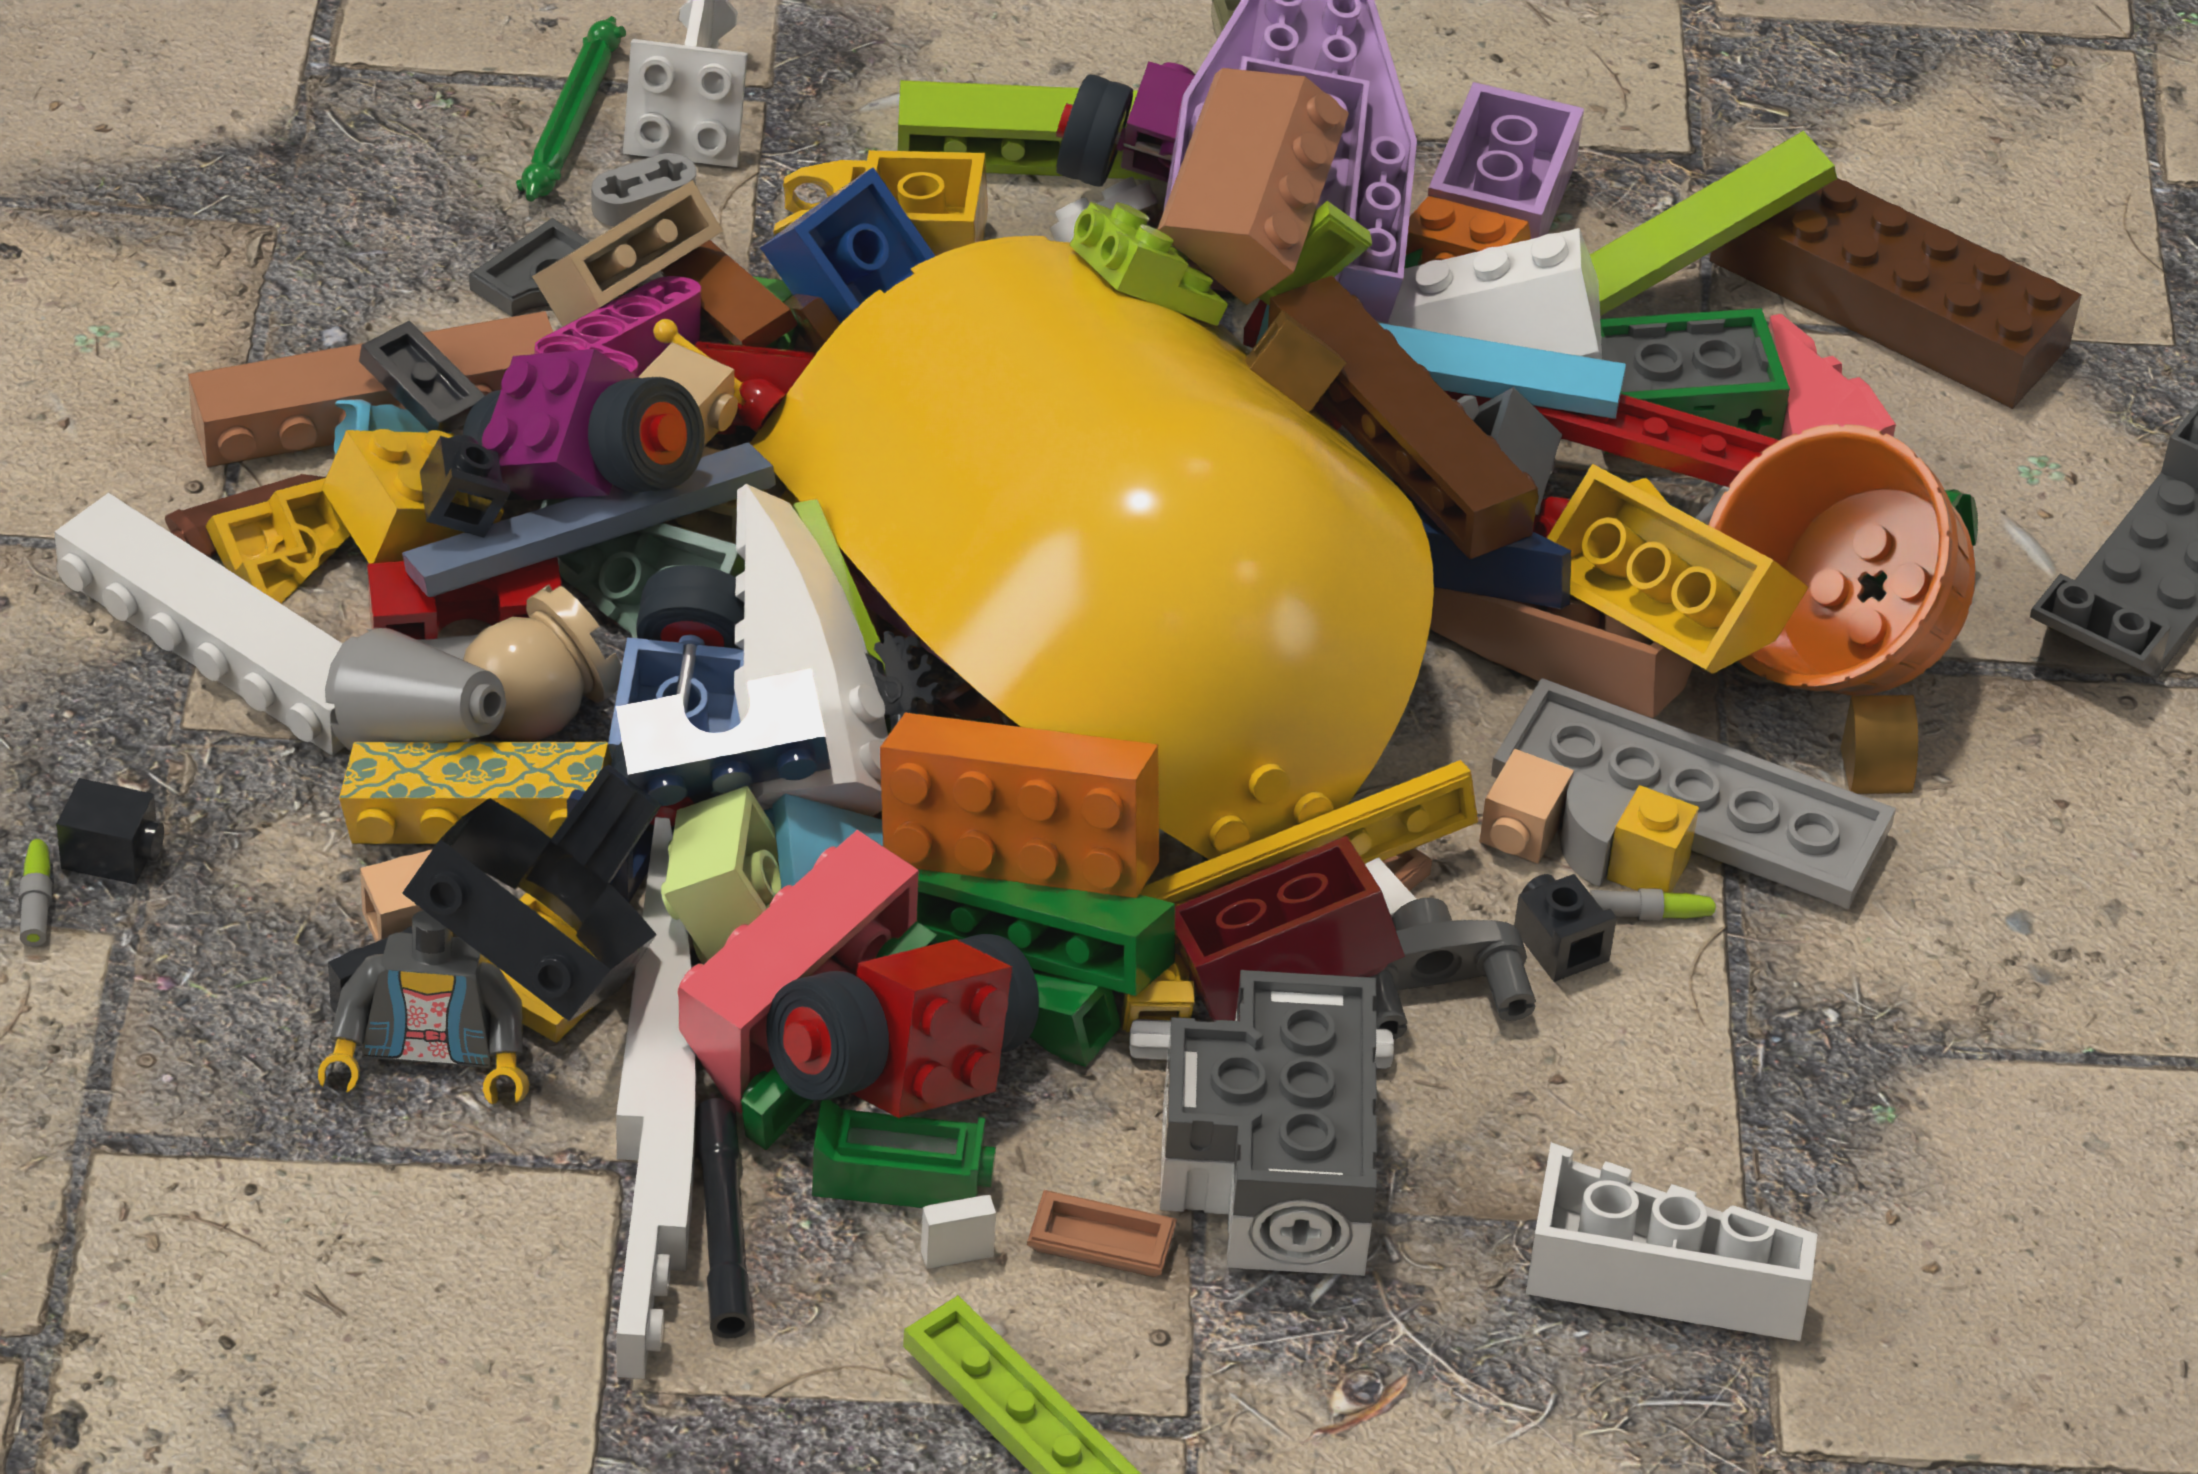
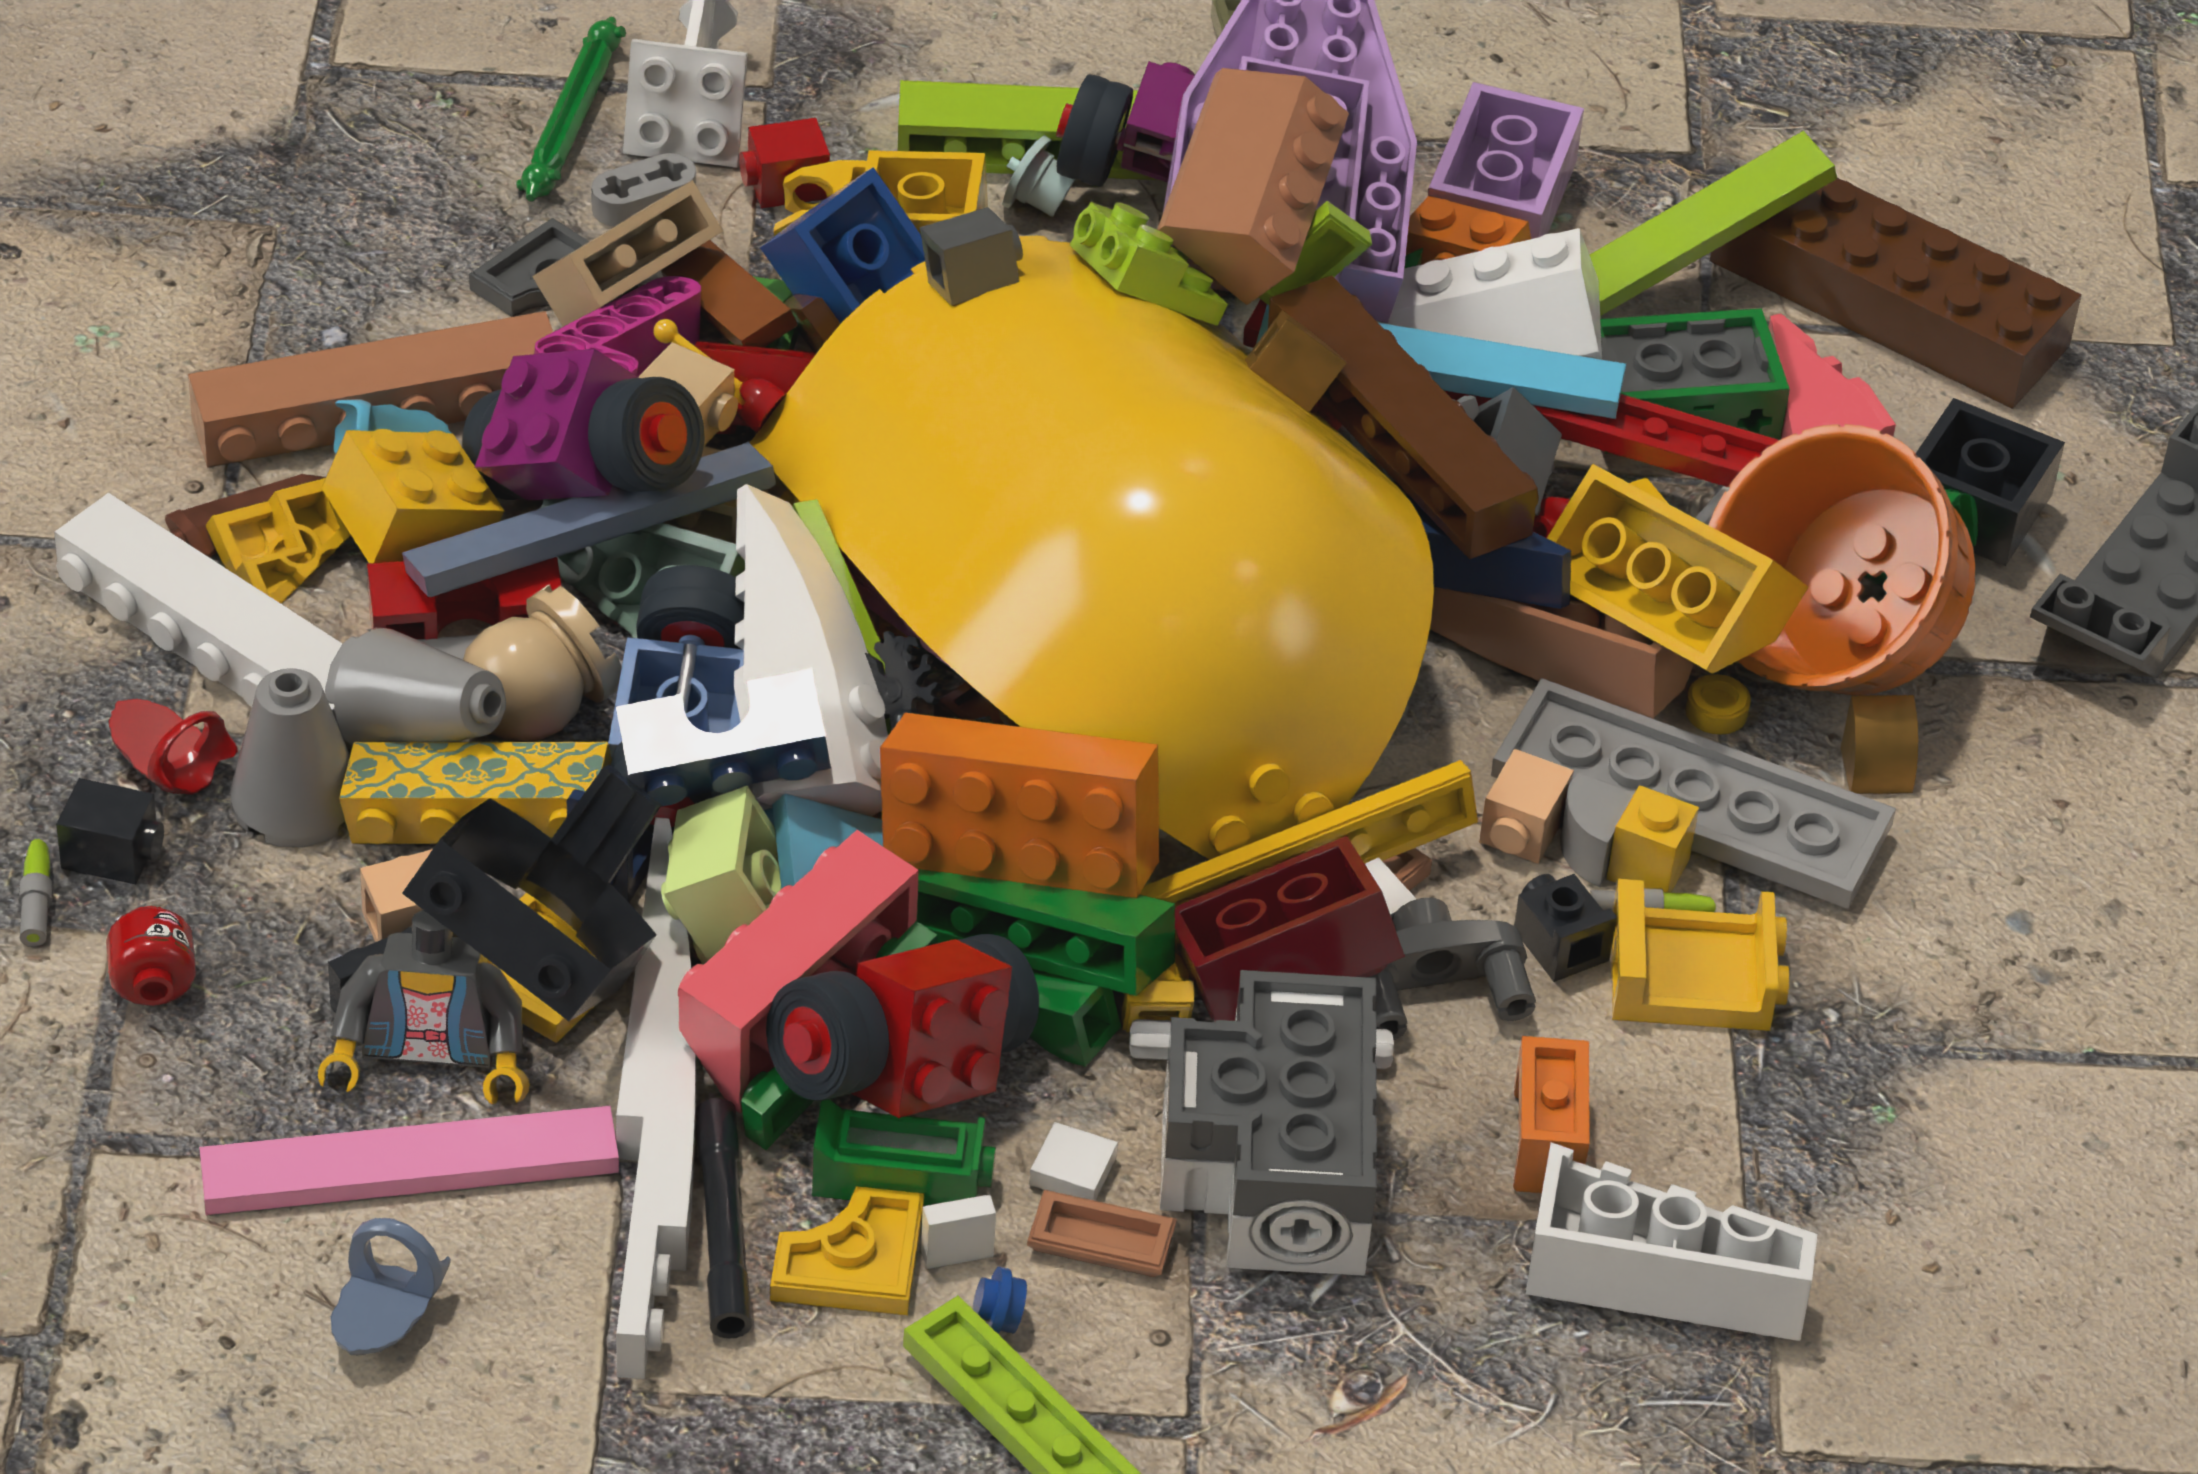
(151, 956): none -> red head
(170, 748): none -> red piece
(290, 763): none -> light grey cone
(384, 1300): none -> sand blue piece
(408, 1160): none -> bright pink tile
(420, 377): black plate -> none
(464, 467): black brick -> none
(779, 151): none -> red brick
(857, 1258): none -> yellow tile
(970, 255): none -> dark grey brick
(1001, 1300): none -> blue plate
(1037, 180): none -> light aqua piece
(1073, 1162): none -> white tile
(1125, 192): white plate -> none
(1552, 1105): none -> orange panel
(1696, 963): none -> yellow panel
(1718, 704): none -> yellow tile
(1998, 464): none -> black brick

